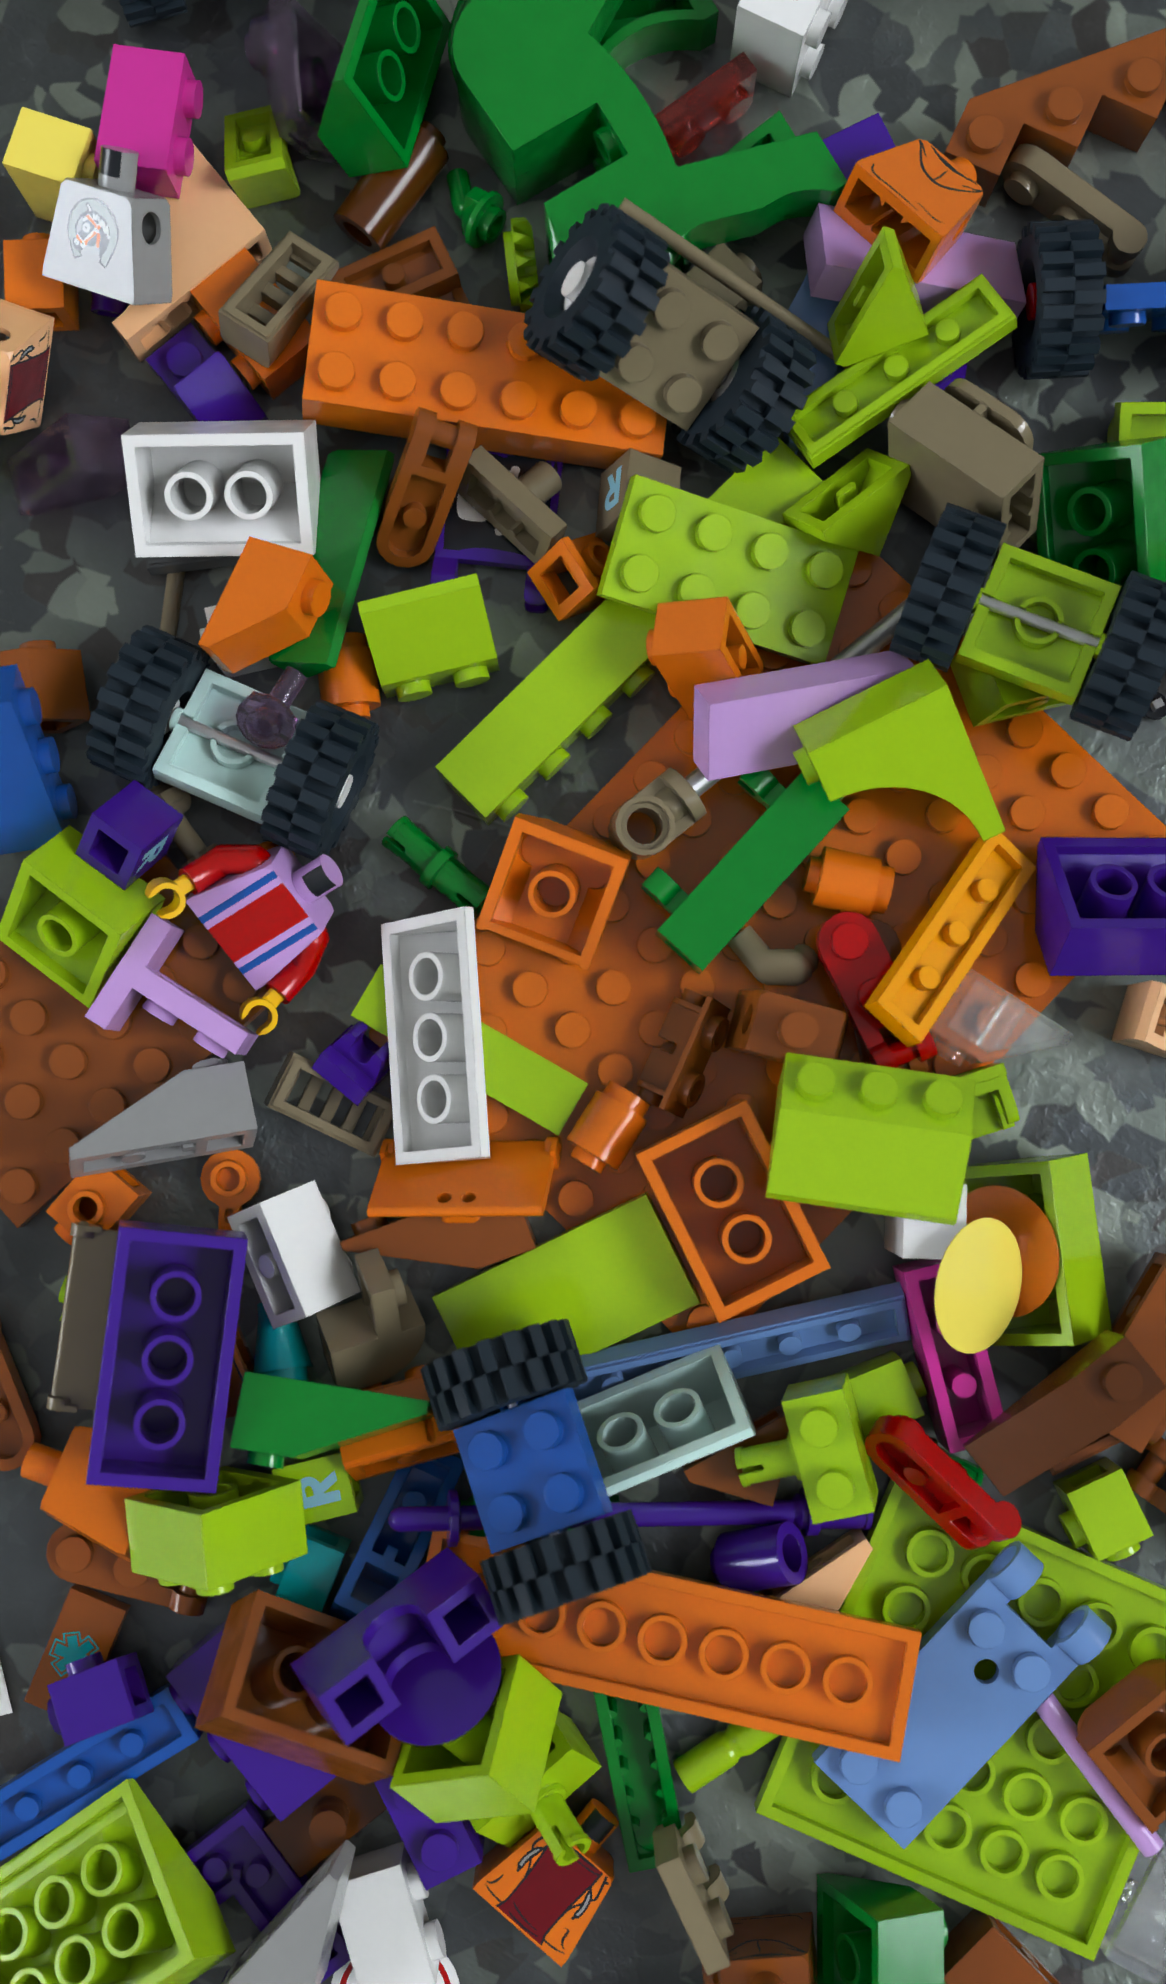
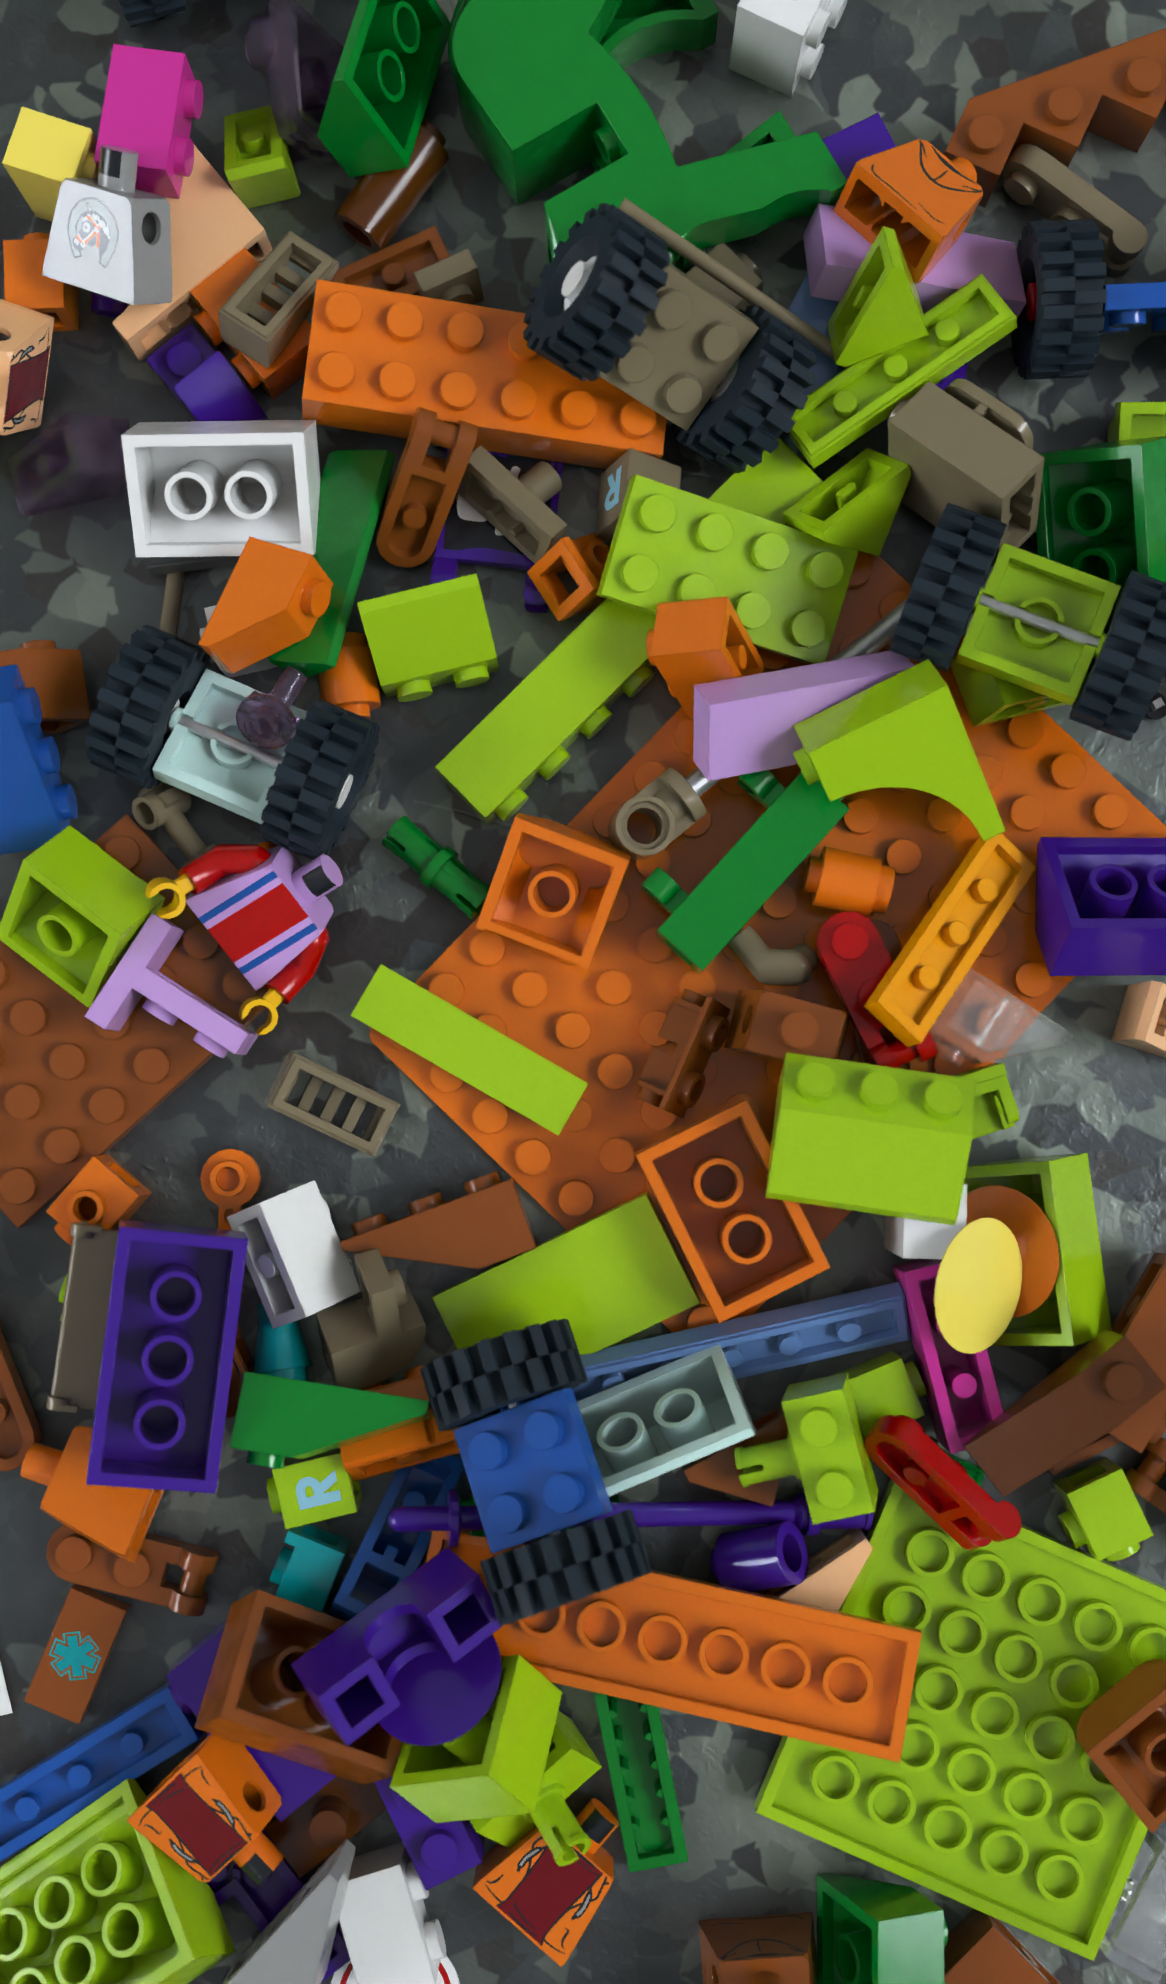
(97, 1696): dark purple brick -> none
(129, 834): dark purple brick -> none
(184, 1118): light grey slope -> none
(213, 1812): none -> orange torso
(220, 1536): lime brick -> none
(354, 1063): dark purple tile -> none
(435, 1038): white slope -> none
(451, 279): none -> dark tan plate
(479, 210): green plate -> none
(507, 1184): orange door -> none
(520, 262): lime gear -> none
(608, 1128): orange brick -> none
(693, 1893): dark tan plate -> none
(716, 99): clear red plate -> none
(718, 1754): lime piece -> none
(955, 1716): medium blue hinge -> none
(1065, 1732): lavender bar -> none

